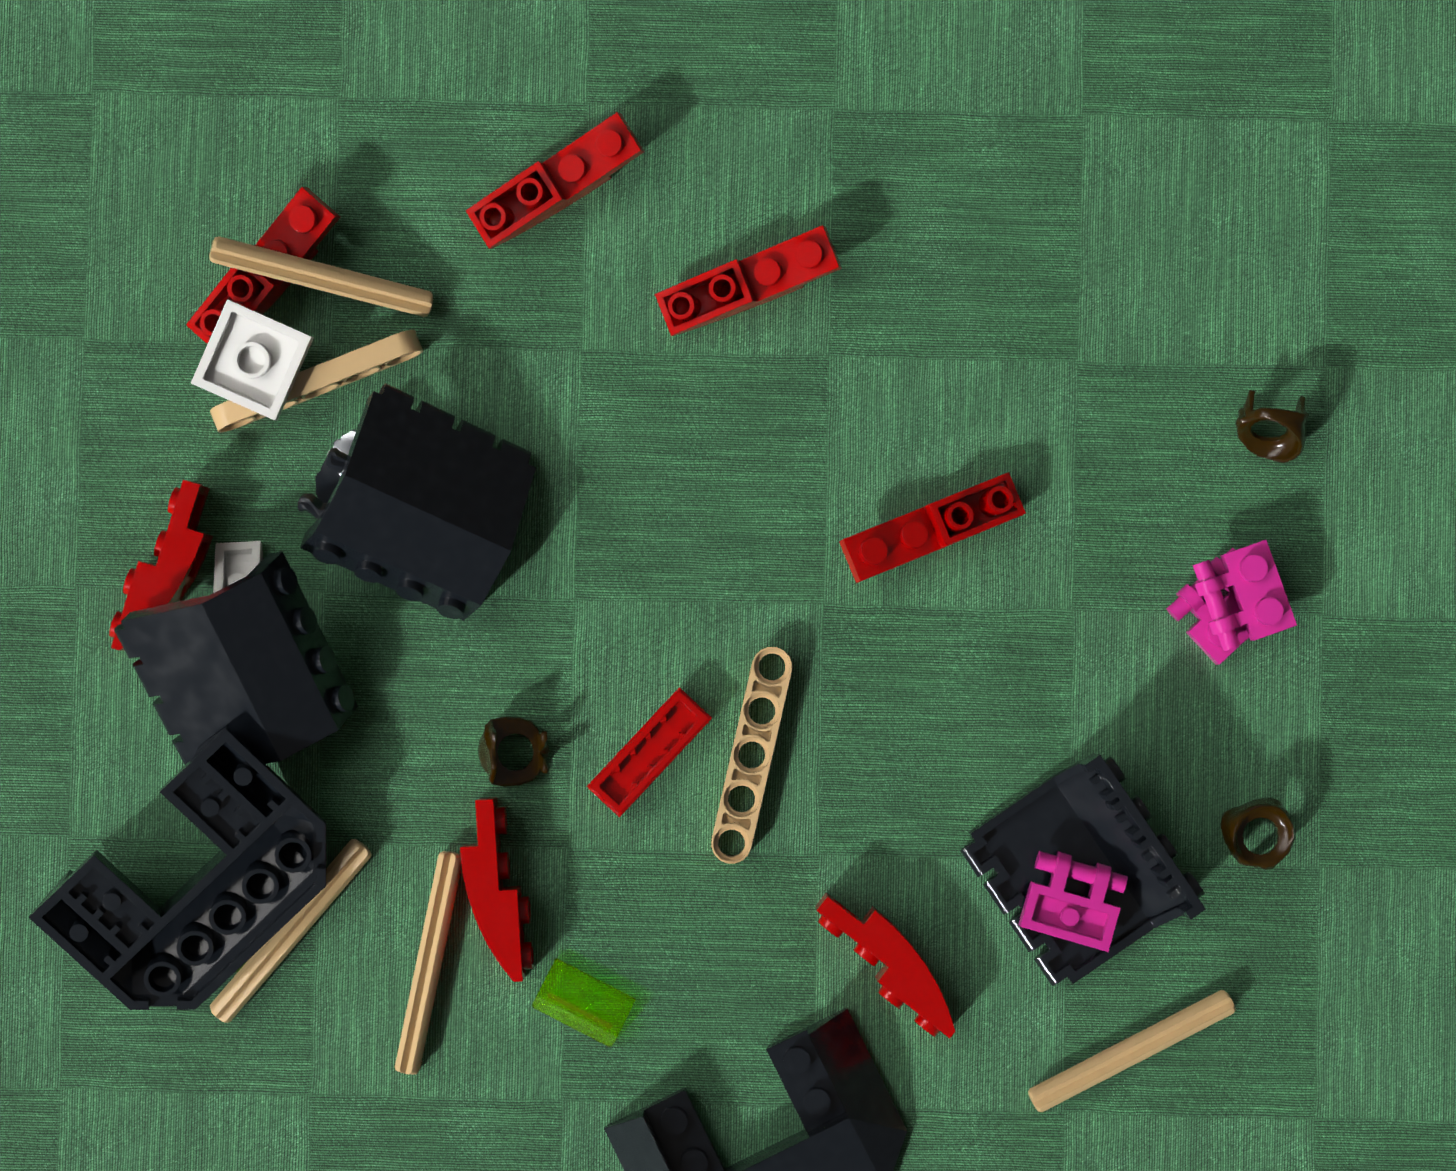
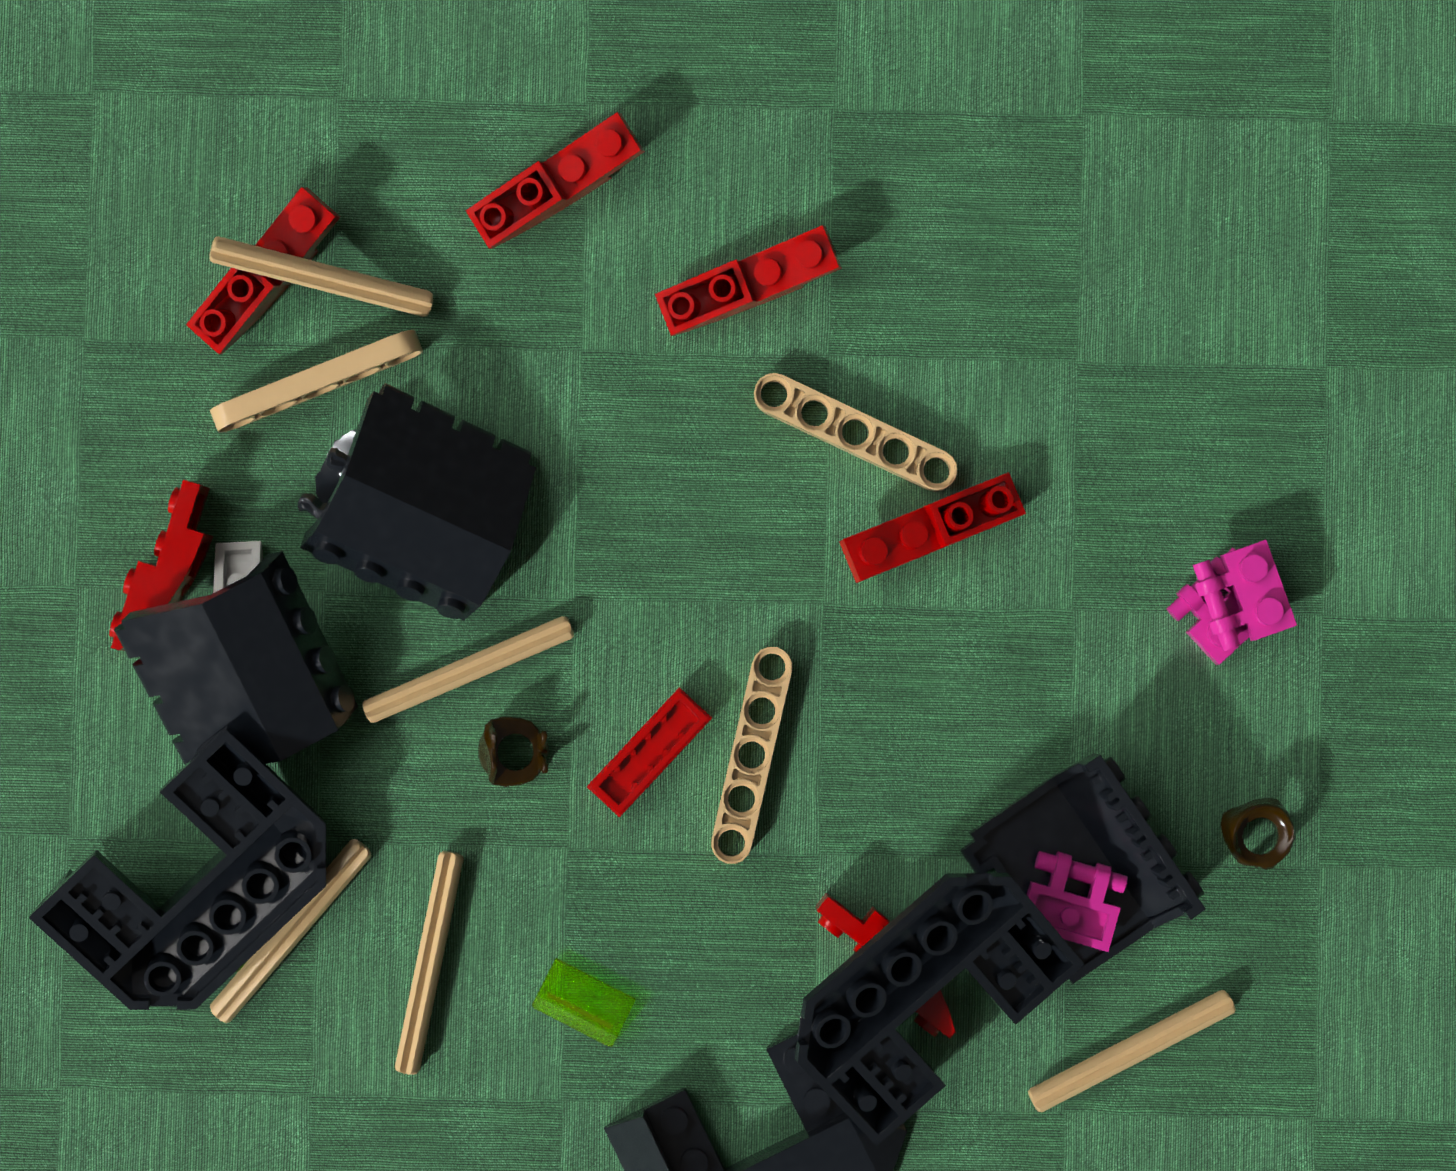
(252, 360): white tile -> none
(468, 669): none -> tan axle
(496, 908): red slope -> none
(838, 416): none -> tan beam
(853, 1014): none -> black slope
(1279, 448): dark brown piece -> none

